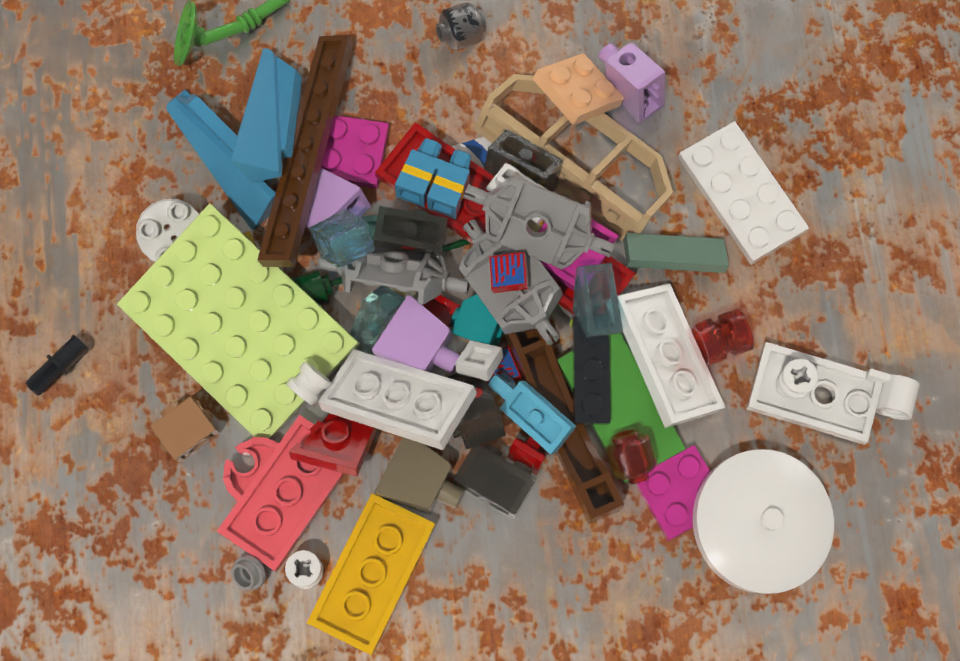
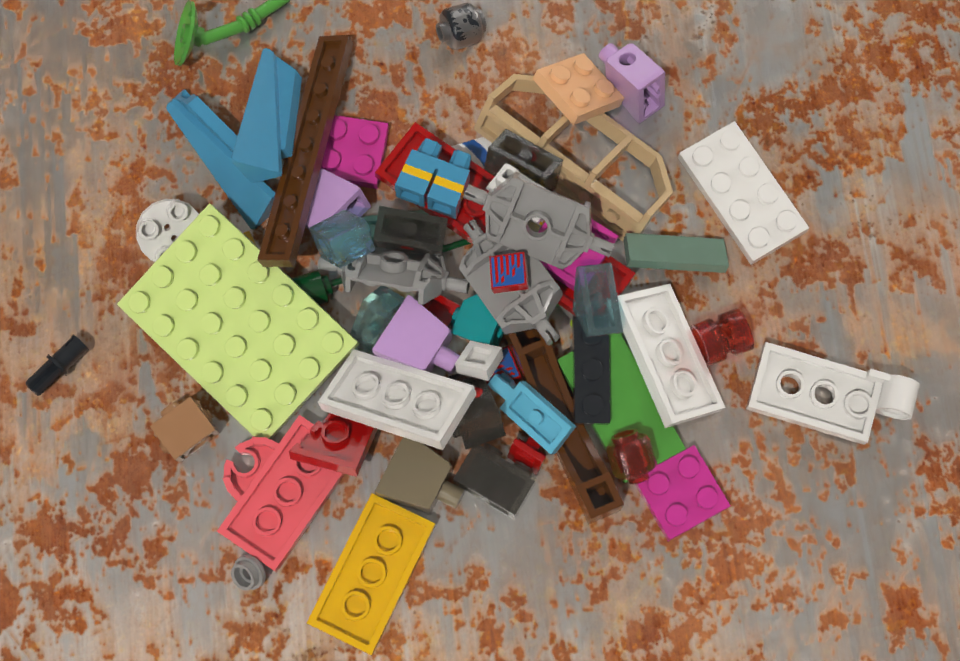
(308, 383): white wheel -> none
(309, 574): white wheel -> none
(763, 521): white dish -> none
(793, 385): white wheel -> none

